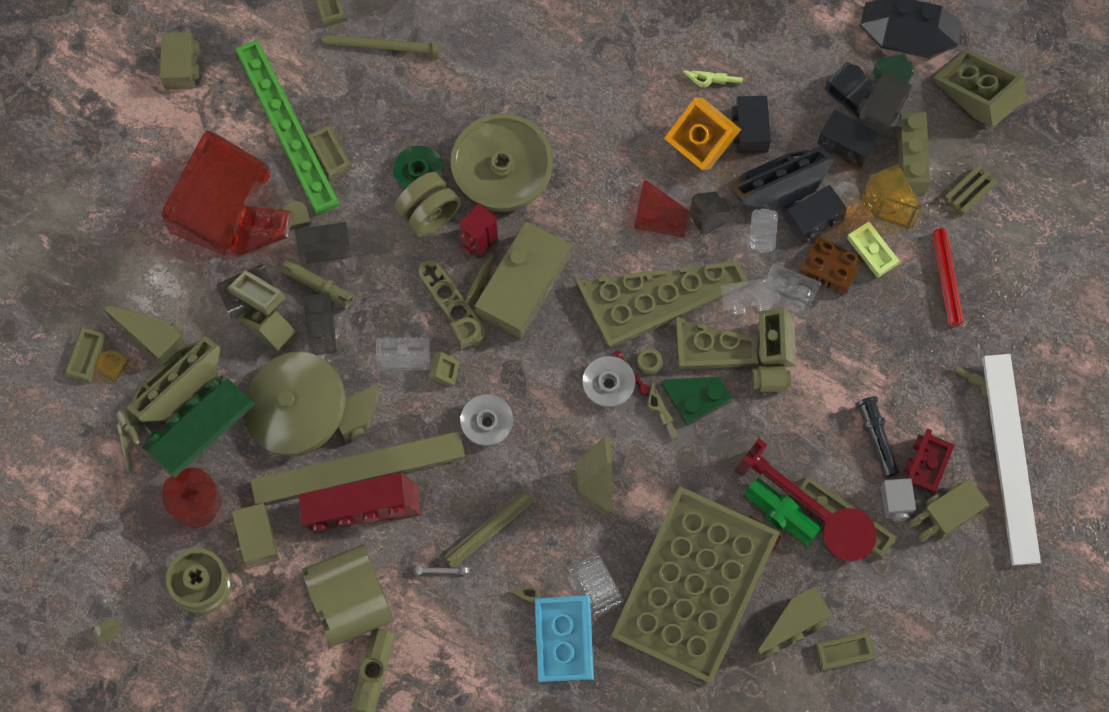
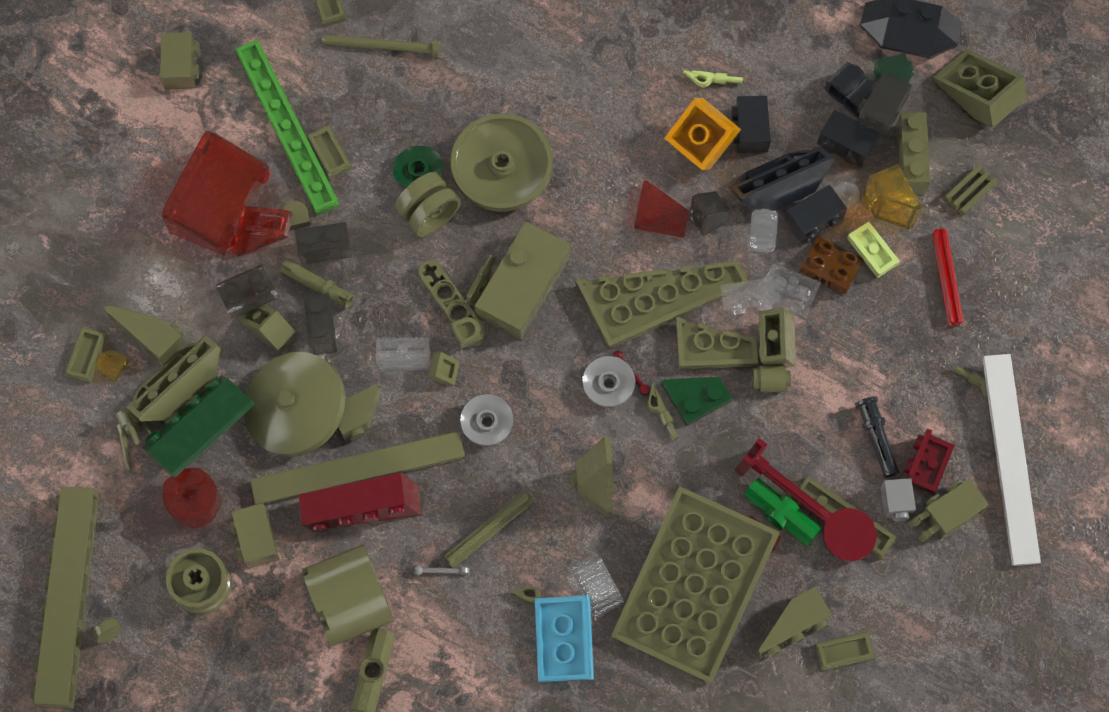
(66, 598): none -> olive brick
(256, 292): olive tile -> none
(478, 231): dark red brick -> none
(649, 361): olive tile -> none

